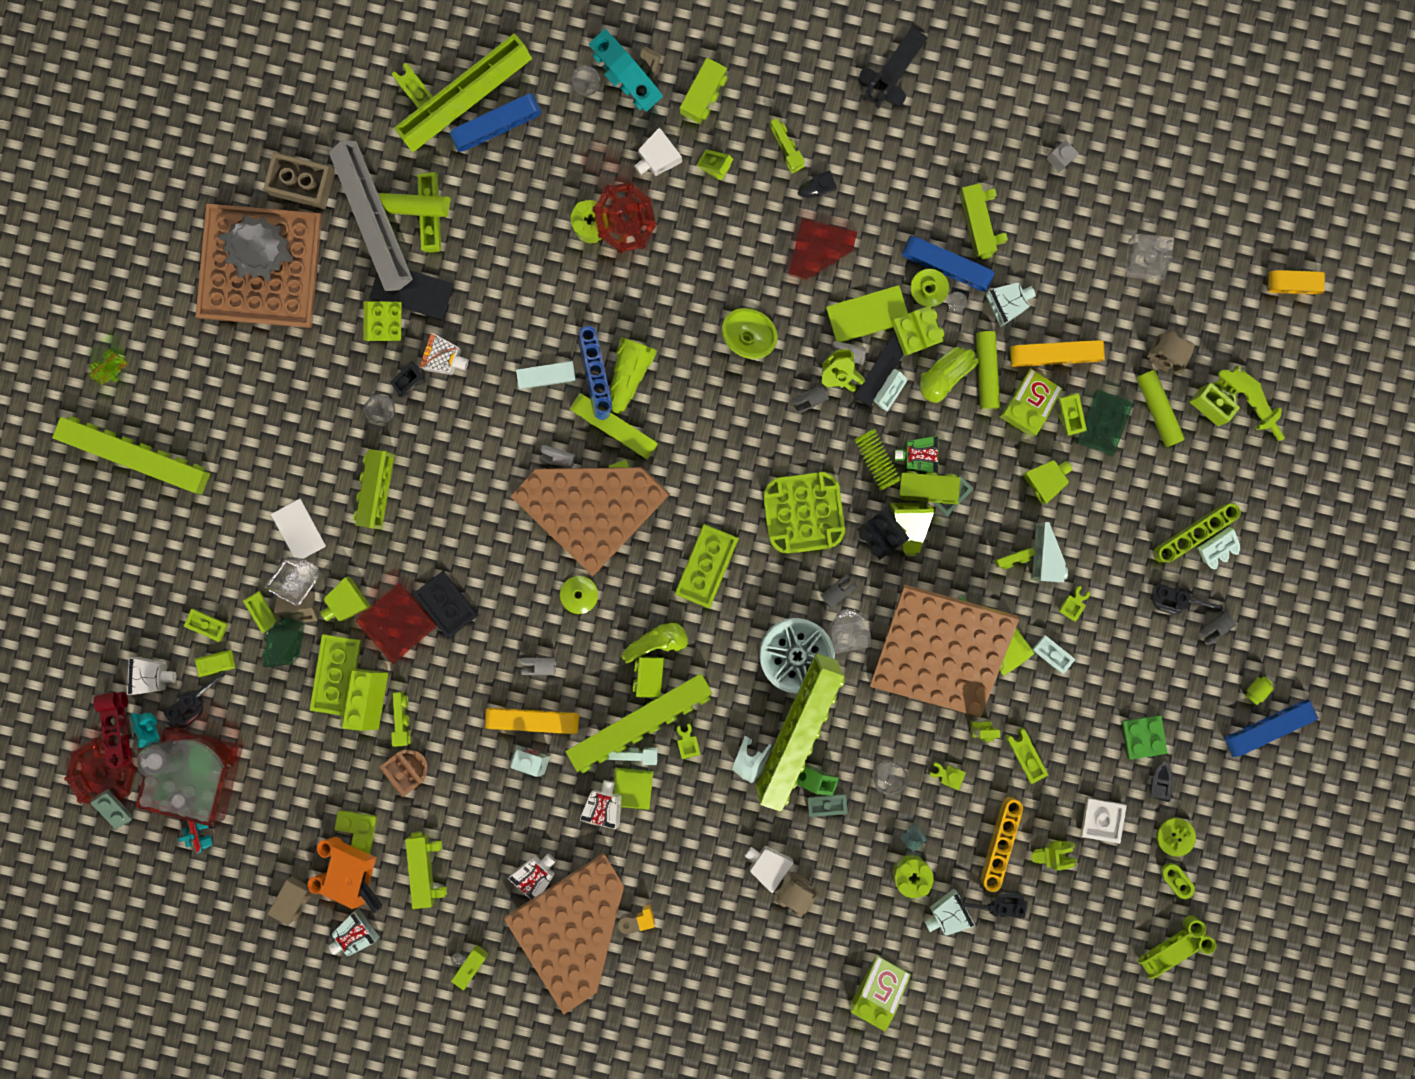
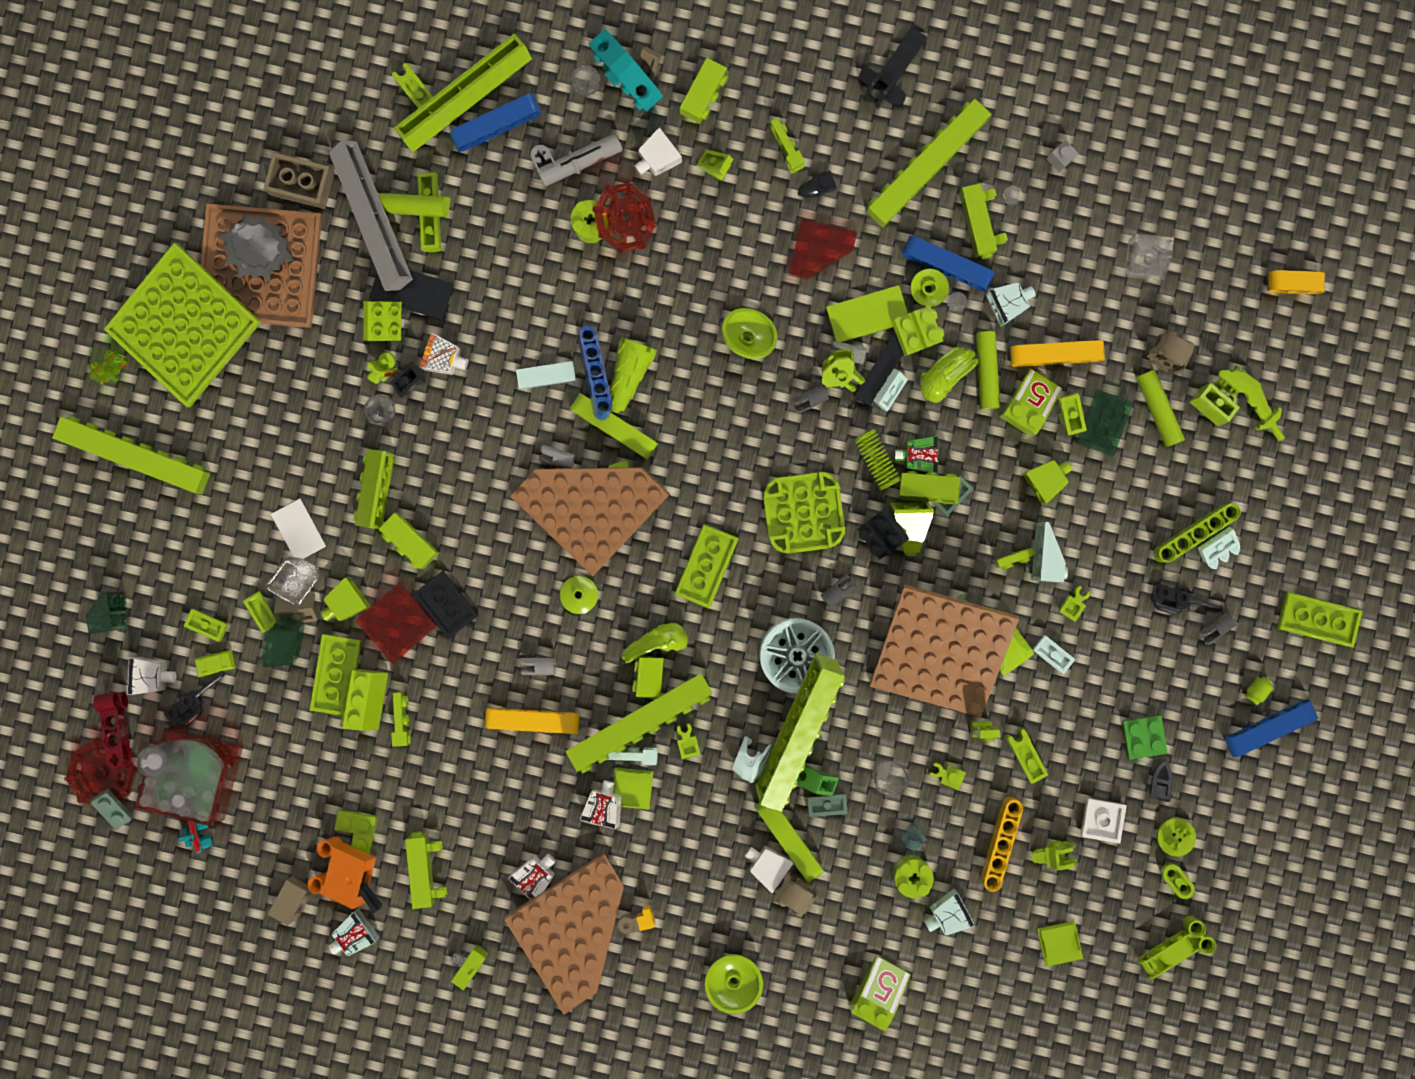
(107, 614): none -> clear green slope
(145, 729): teal hips -> none
(182, 325): none -> lime plate
(382, 368): none -> lime hips
(405, 771): medium nougat slope -> none
(408, 541): none -> lime brick
(529, 761): light aqua torso -> none
(573, 161): none -> light grey piece
(737, 996): none -> lime dish
(791, 842): none -> lime beam
(849, 632): clear slope -> none
(928, 163): none -> lime brick
(1000, 907): black piece -> none
(1012, 195): none -> clear plate
(1060, 943): none -> lime piece
(1319, 619): none -> lime tile

